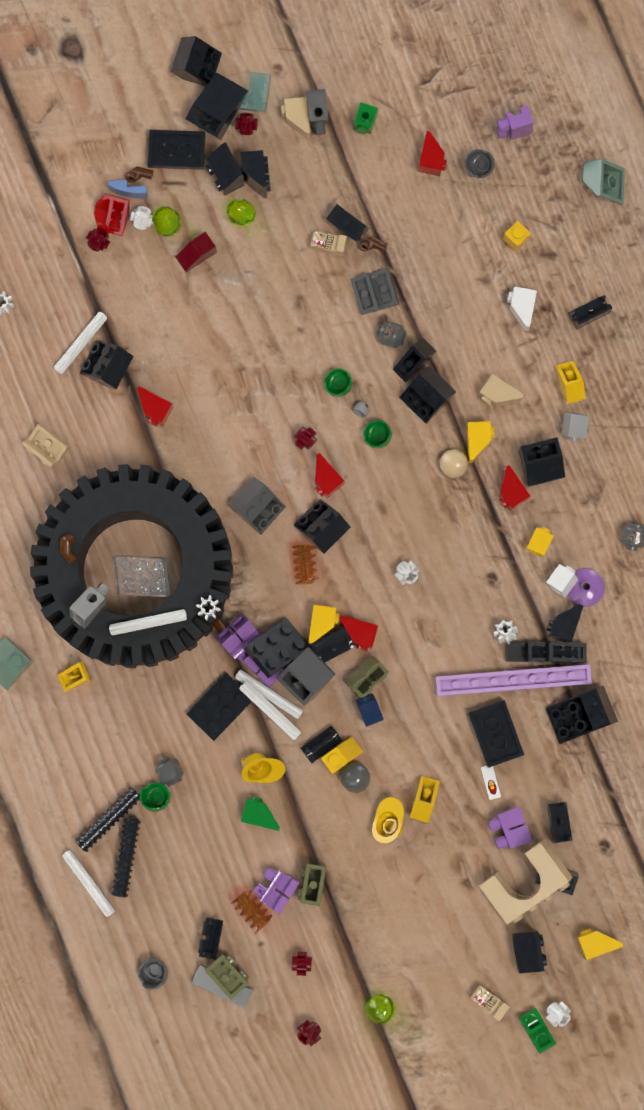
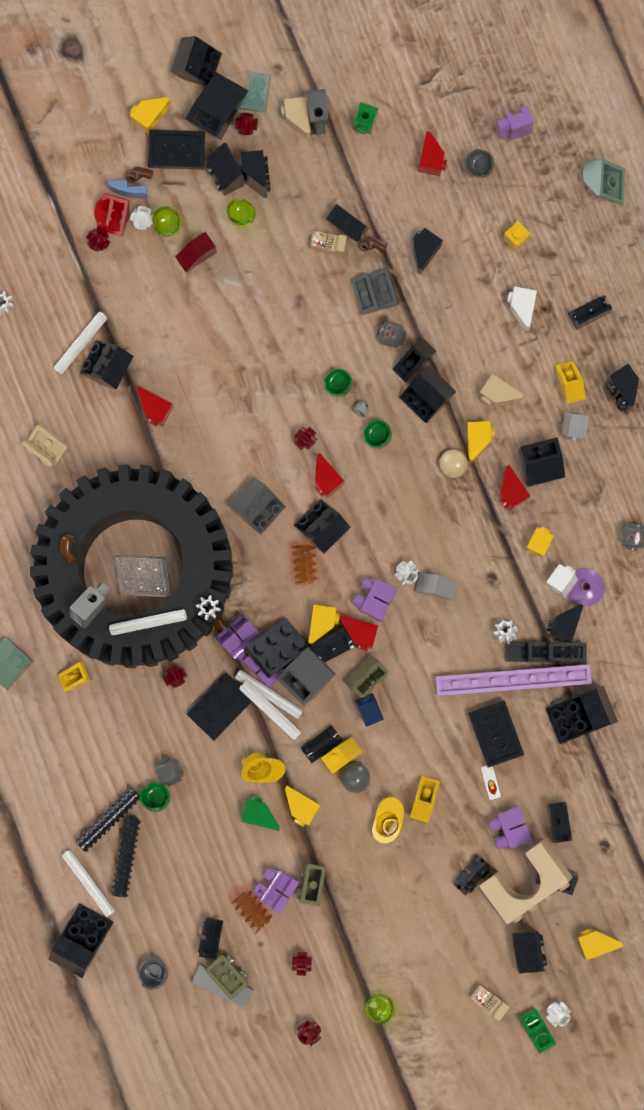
(80, 940): none -> black slope
(149, 112): none -> yellow slope
(175, 676): none -> dark red gear
(301, 807): none -> yellow slope
(372, 606): none -> medium lavender hips
(425, 247): none -> black slope
(436, 586): none -> light grey slope
(467, 883): none -> black hinge
(623, 388): none -> black slope

